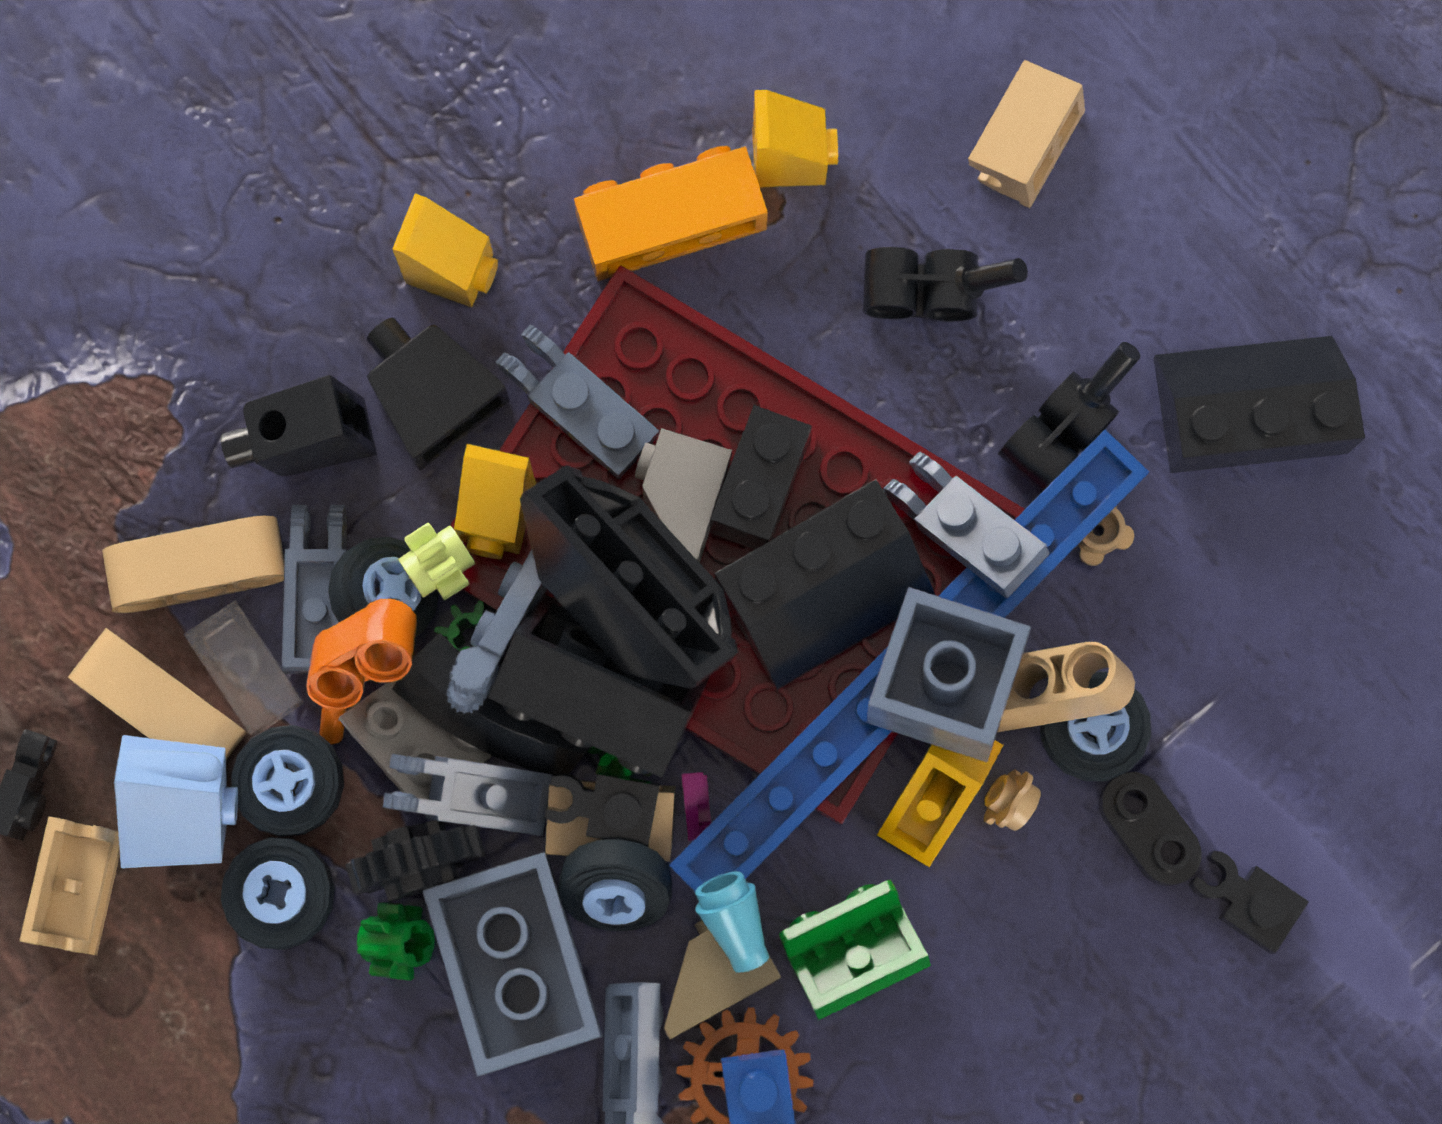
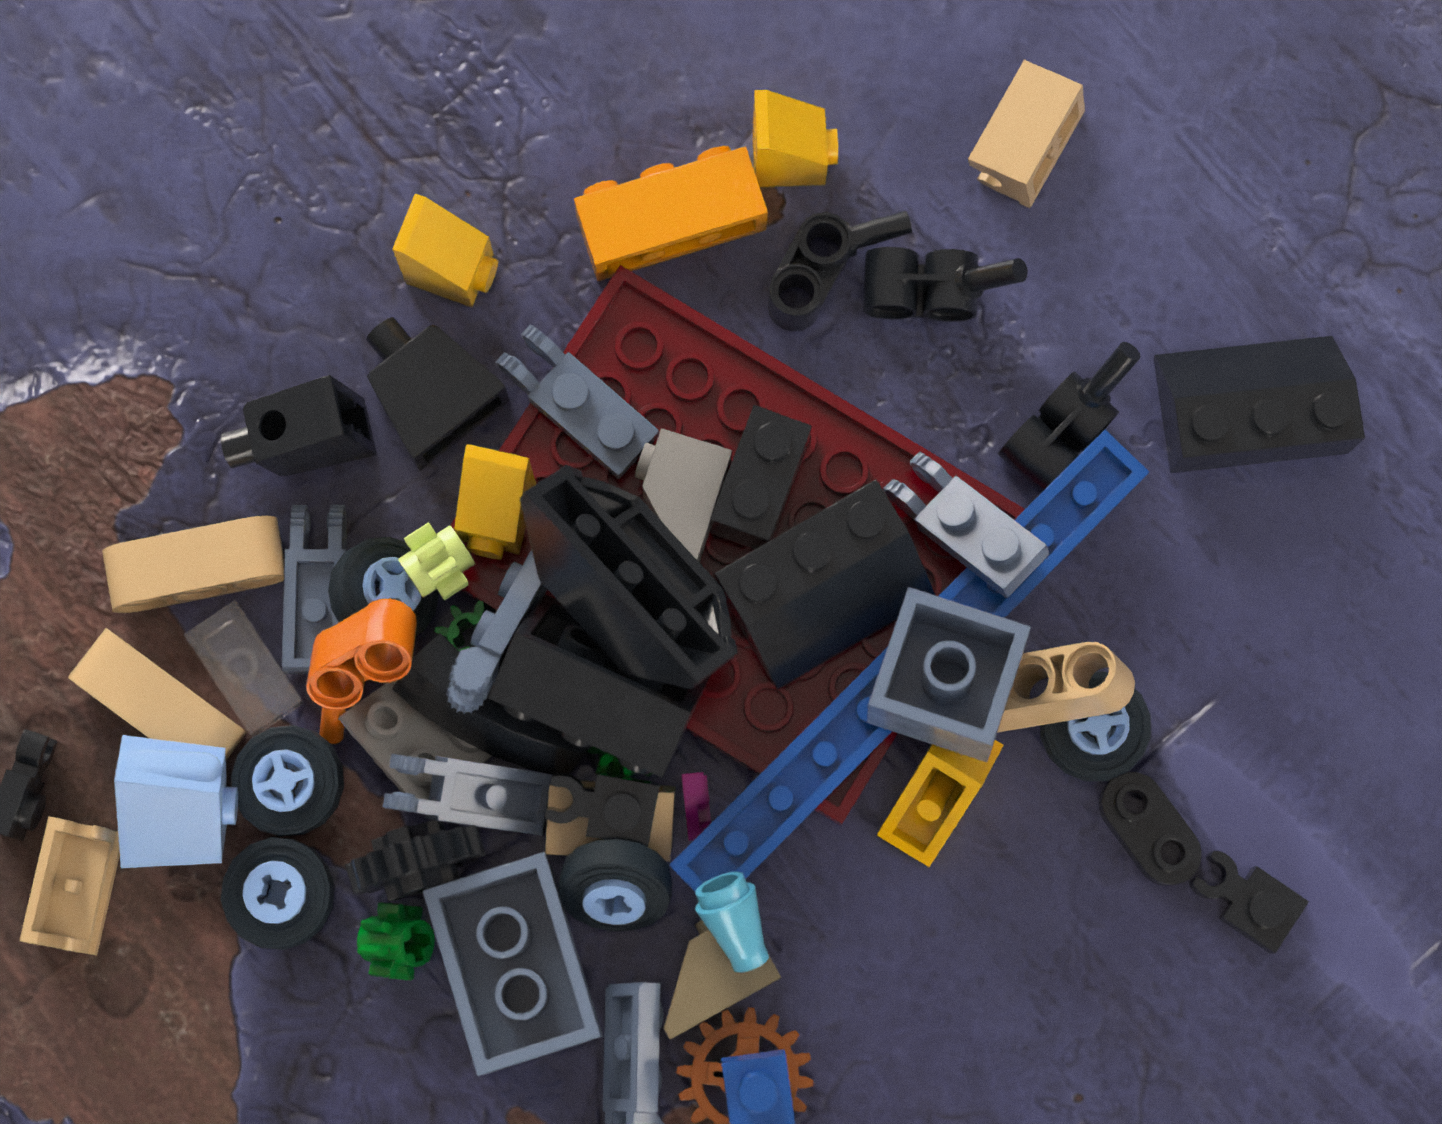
(818, 274): none -> black beam
(853, 948): green bracket -> none
(1011, 800): tan plate -> none
(1115, 536): tan plate -> none

